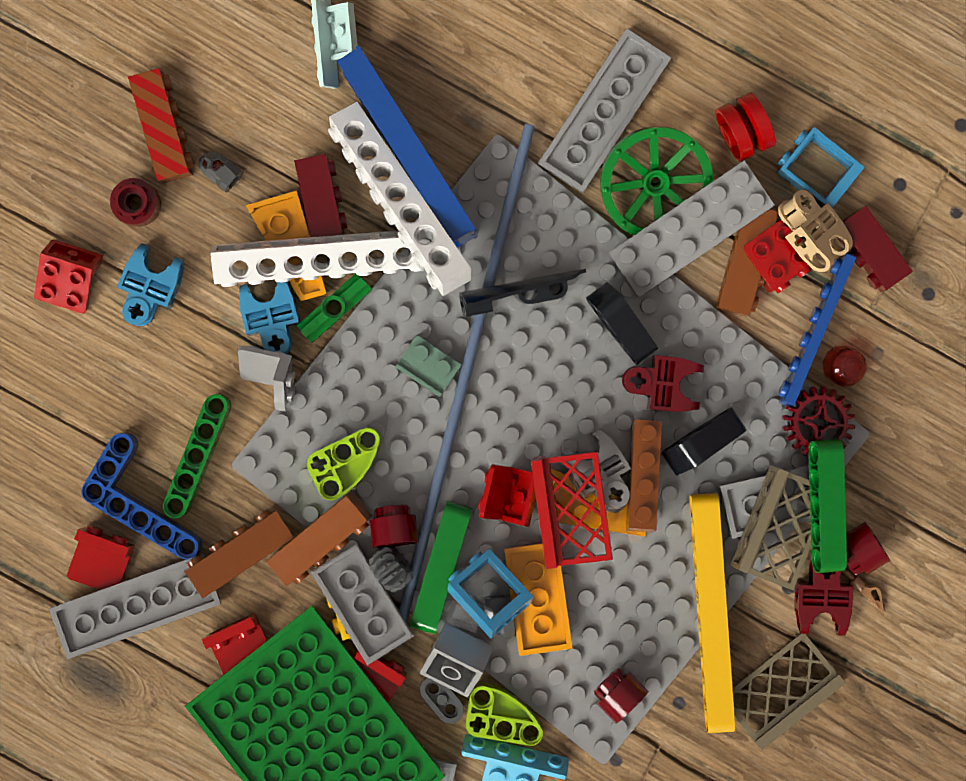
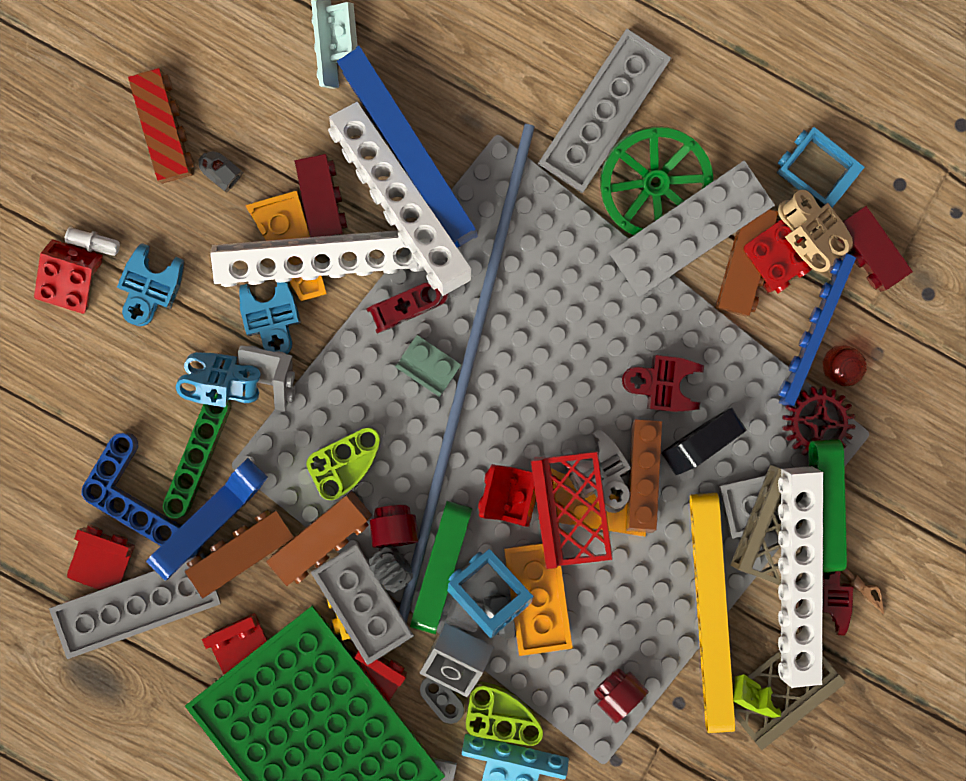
(92, 241): none -> white axle
(121, 197): dark red piece -> none
(208, 519): none -> blue beam
(226, 381): none -> dark azure piece
(320, 320): green piece -> none
(394, 311): none -> dark red piece
(480, 300): black panel -> none
(622, 322): black beam -> none
(745, 127): red wheel -> none
(753, 697): none -> lime slope
(807, 669): none -> white brick
(864, 550): dark red piece -> none

